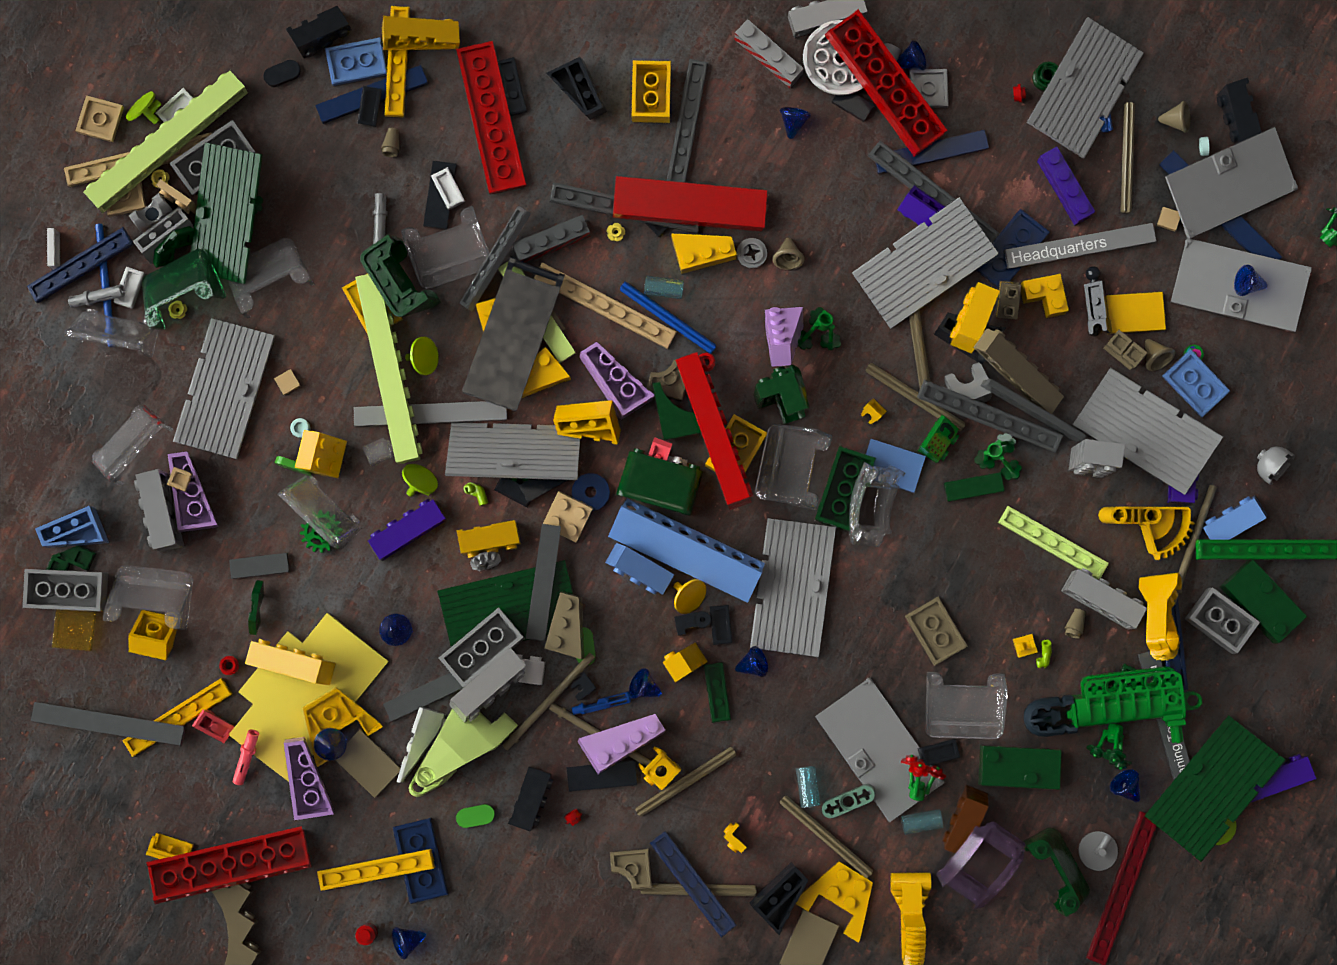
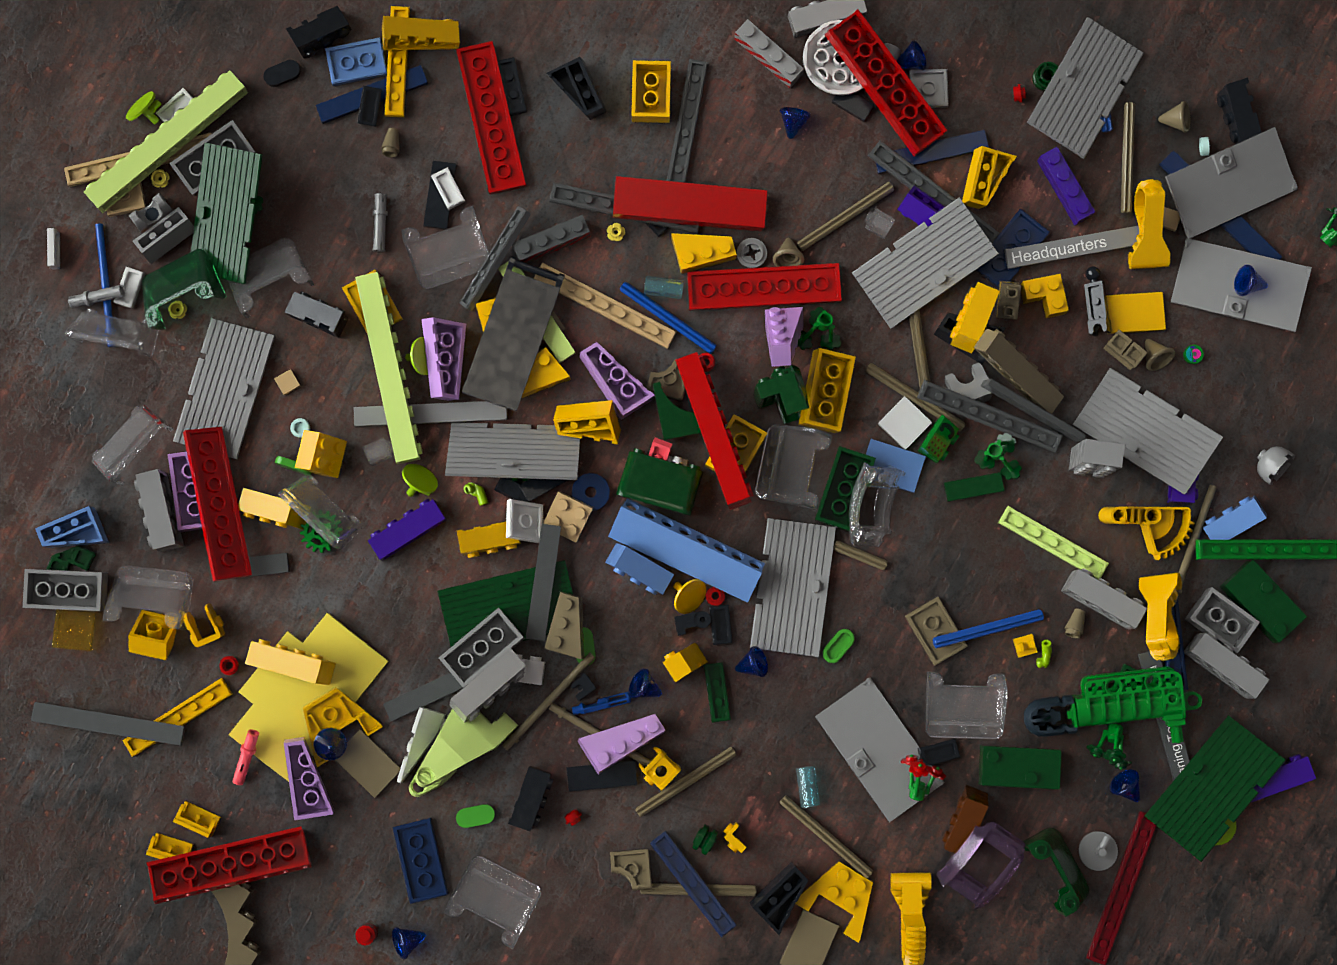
(80, 265): dark blue tile -> none
(99, 118): tan plate -> none
(165, 250): dark green tile -> none
(173, 195): tan plate -> none
(179, 479): tan tile -> none
(195, 636): none -> yellow piece
(197, 819): none -> yellow hinge
(213, 725): coral slope -> none
(217, 503): none -> red plate
(254, 617): dark green tile -> none
(268, 509): none -> yellow wedge
(317, 314): none -> wedge
(376, 869): yellow tile -> none
(384, 268): dark green windscreen -> none
(395, 629): clear blue hat -> none
(444, 356): none -> lavender wedge
(485, 561): light grey gear -> none
(496, 897): none -> clear windscreen
(524, 520): none -> white tile
(705, 839): none -> dark green wheel
(710, 600): none -> red plate
(764, 286): none -> red plate
(827, 390): none -> yellow brick
(838, 646): none -> bright green tile
(845, 216): none -> dark tan axle
(860, 555): none -> dark tan axle
(864, 800): sand green beam -> none
(874, 409): yellow tile -> none
(879, 223): none -> clear brick
(904, 423): none -> white tile
(921, 821): clear light blue pin -> none
(984, 175): none -> yellow wedge
(988, 628): none -> blue axle
(1150, 248): none -> yellow arm
(1196, 383): medium blue tile -> none
(1226, 665): none -> light grey brick

